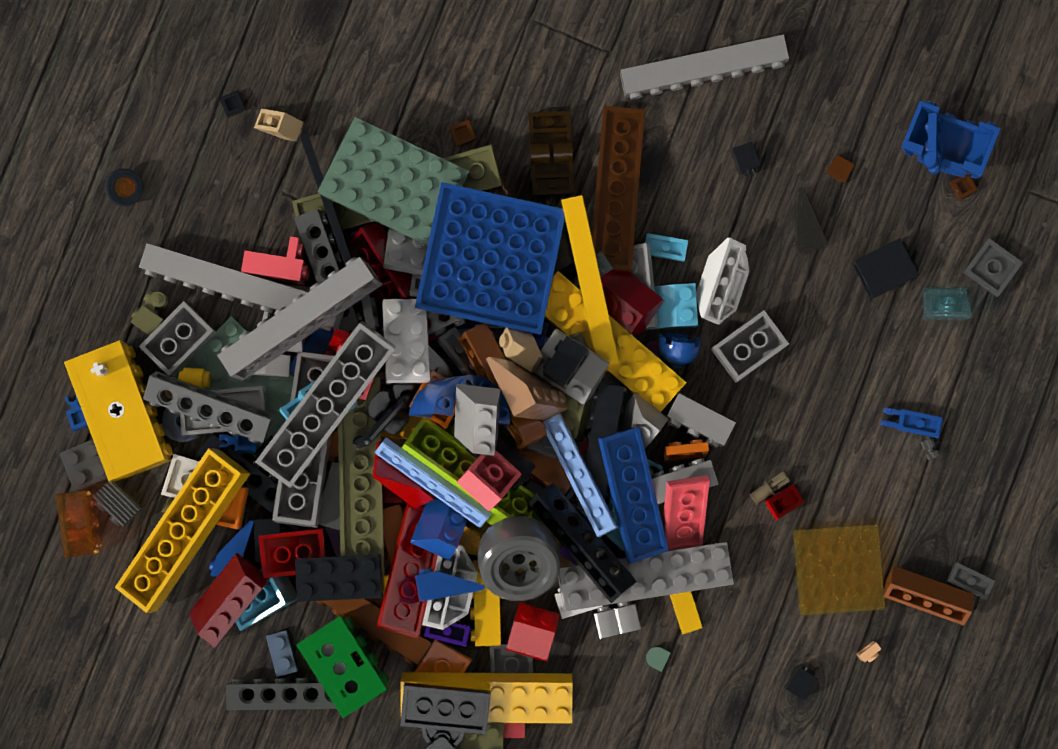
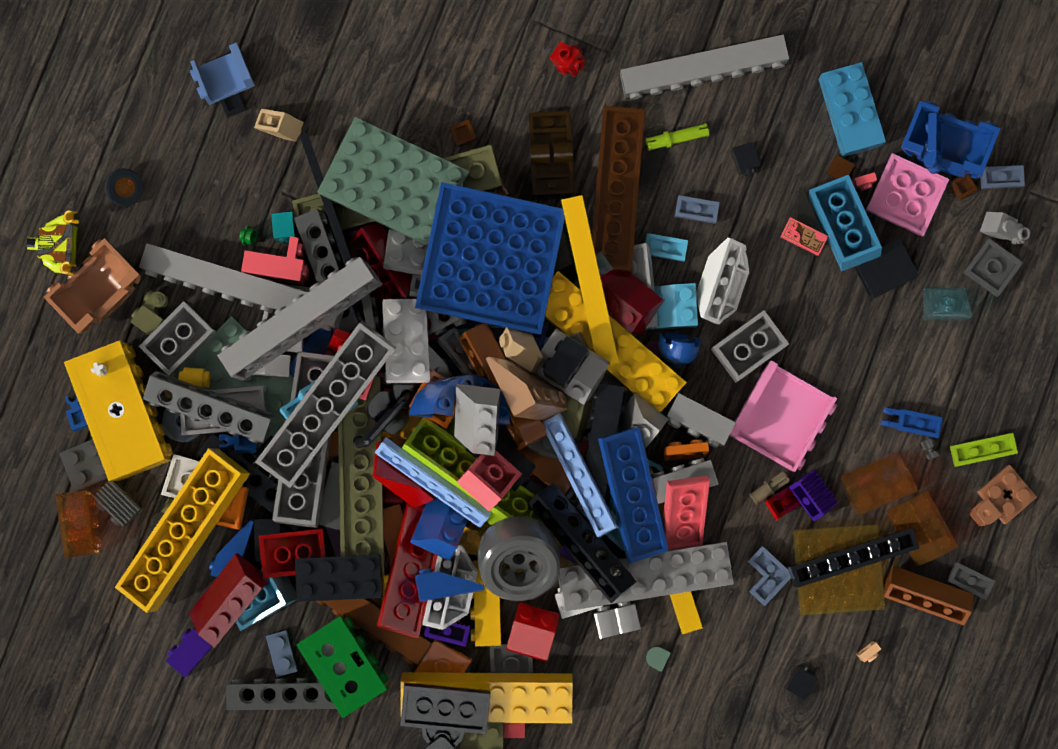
(57, 243): none -> torso
(94, 289): none -> nougat cylinder
(188, 653): none -> dark purple brick
(222, 76): none -> medium blue panel
(248, 236): none -> green plate
(283, 227): none -> teal brick
(568, 59): none -> red brick
(668, 139): none -> lime pin
(697, 209): none -> sand blue plate
(773, 575): none -> sand blue plate
(783, 417): none -> bright pink panel
(804, 236): none -> tile
(813, 495): none -> dark purple brick
(845, 223): none -> dark azure brick
(851, 109): none -> dark azure brick
(853, 557): none -> black brick
(864, 182): none -> coral plate
(878, 484): none -> clear orange slope
(907, 195): none -> bright pink plate
(929, 527): none -> clear orange slope
(983, 449): none -> lime plate
(994, 504): none -> nougat plate
(1002, 226): none -> light grey brick
(1003, 177): none -> sand blue plate

